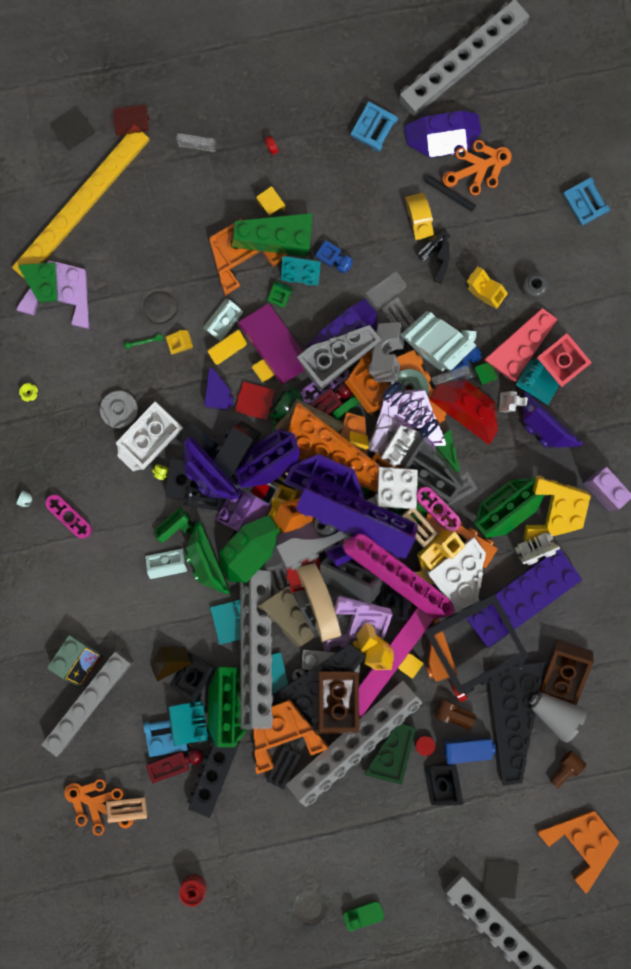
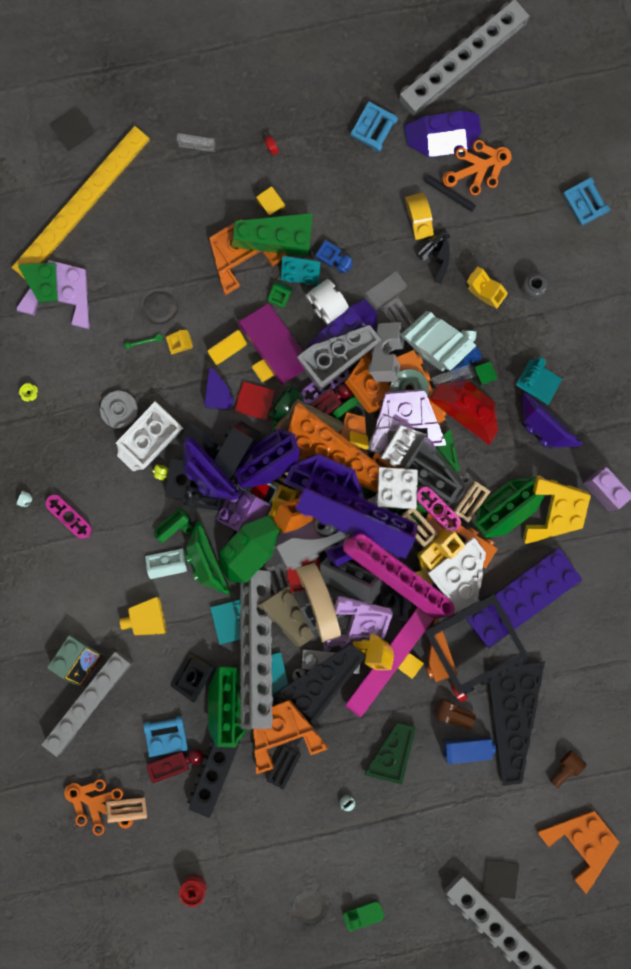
(131, 120): clear red piece -> none
(145, 618): none -> yellow torso
(169, 660): dark brown slope -> none
(188, 723): teal hinge -> none
(223, 319): light aqua slope -> none
(327, 301): none -> white brick
(338, 703): reddish brown slope -> none
(344, 744): light grey brick -> none
(345, 799): none -> light aqua hinge
(366, 637): yellow slope -> none
(425, 745): red tile -> none
(427, 426): dark blue piece -> none
(444, 784): black slope -> none
(464, 498): none -> tan tile
(510, 400): white plate -> none
(515, 353): coral wing -> none
(531, 556): white hinge -> none
(558, 715): light grey cone -> none
(564, 360): coral slope -> none
(567, 671): reddish brown slope -> none

